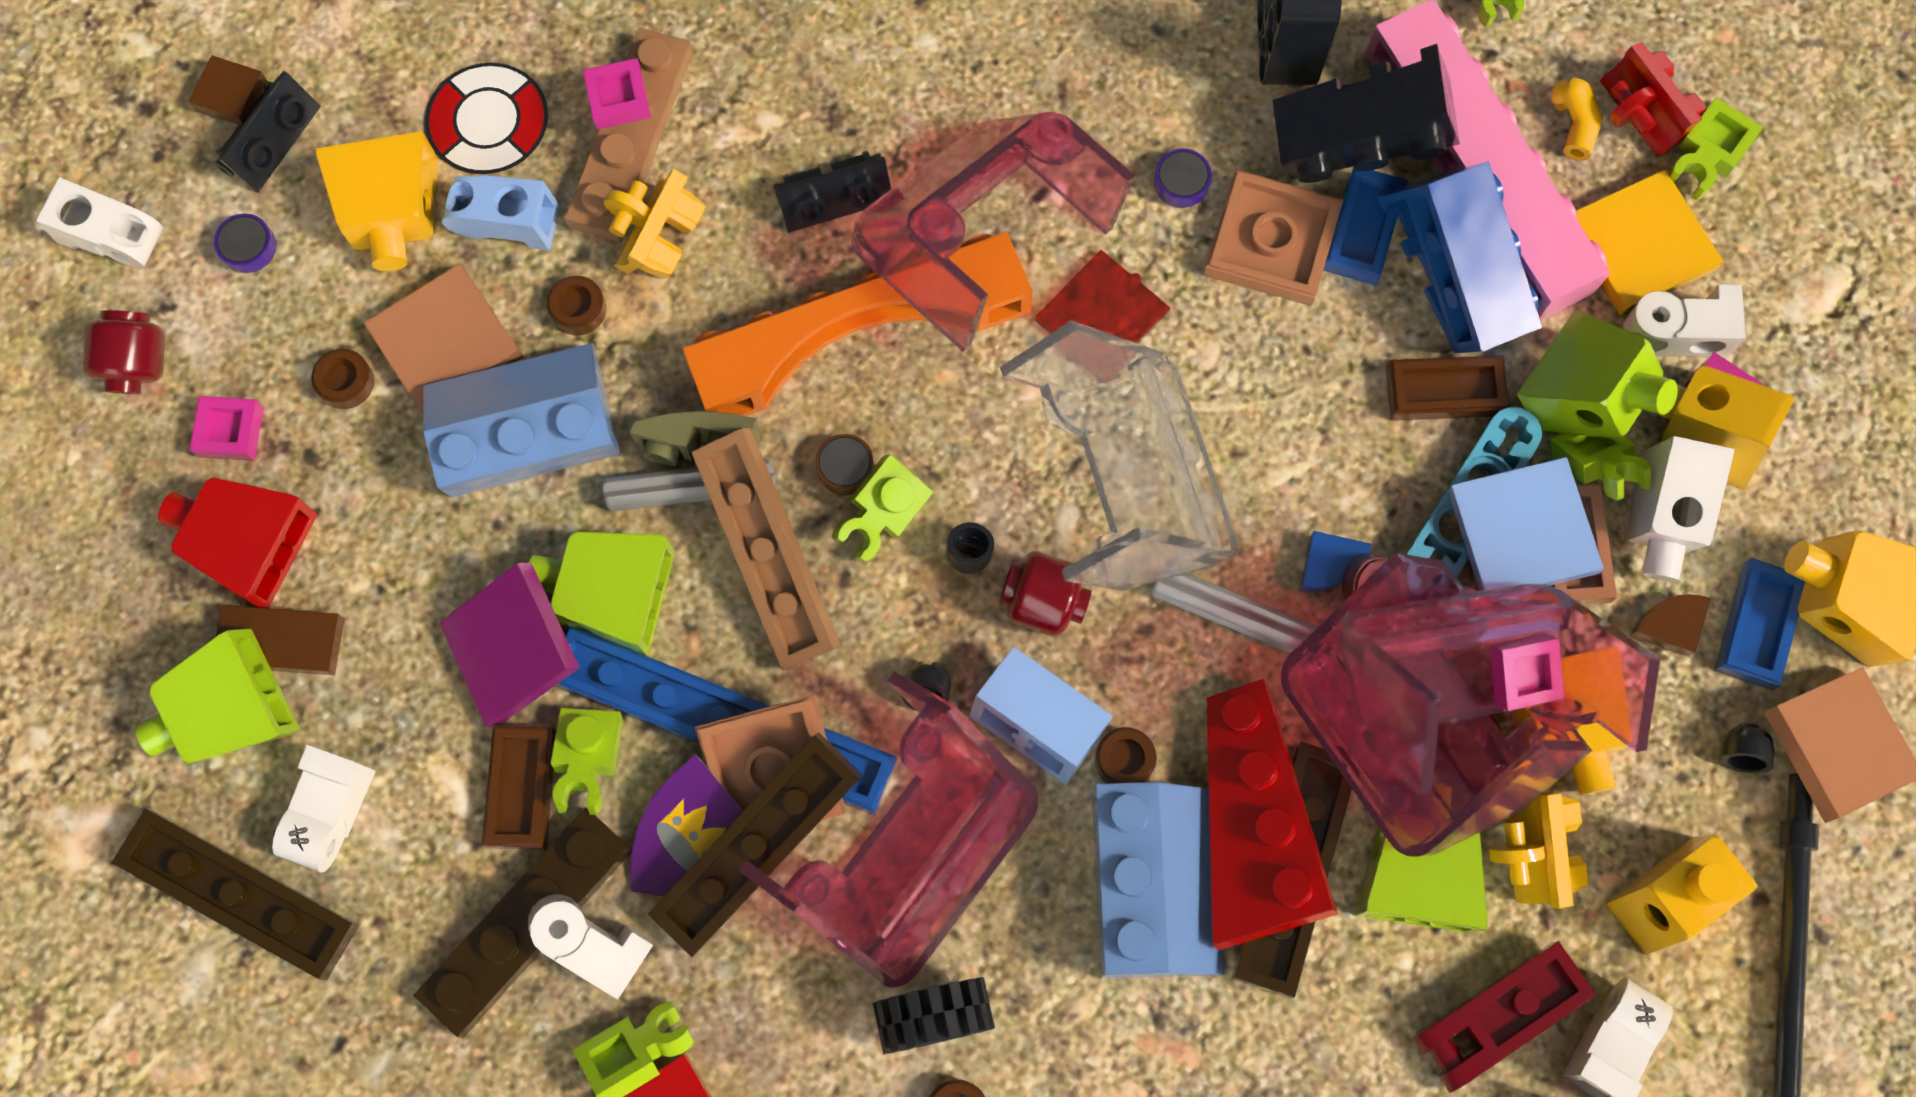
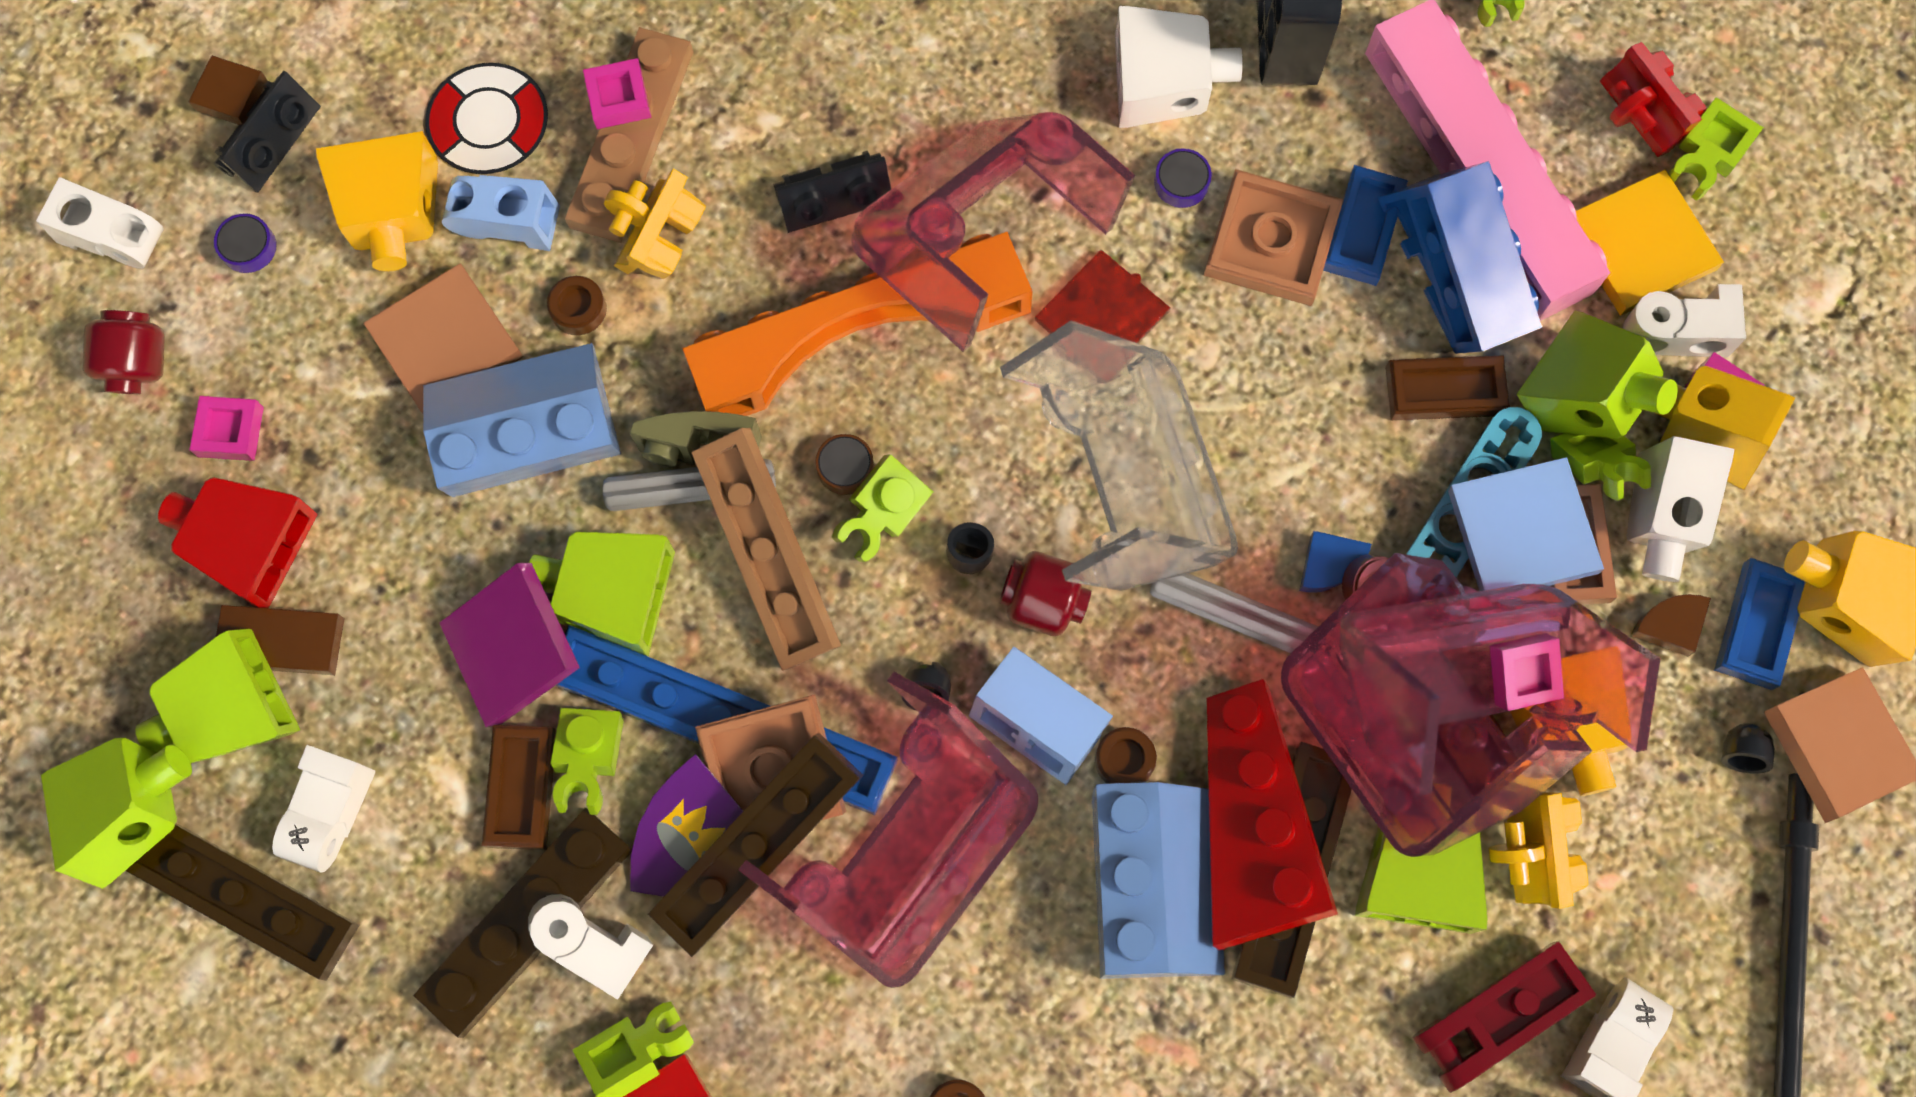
(111, 807): none -> lime torso
(342, 378): reddish brown tile -> none
(933, 1015): black tyre -> none
(1167, 65): none -> white torso
(1367, 120): black wedge -> none
(1585, 114): yellow arm -> none
(1690, 890): yellow torso -> none

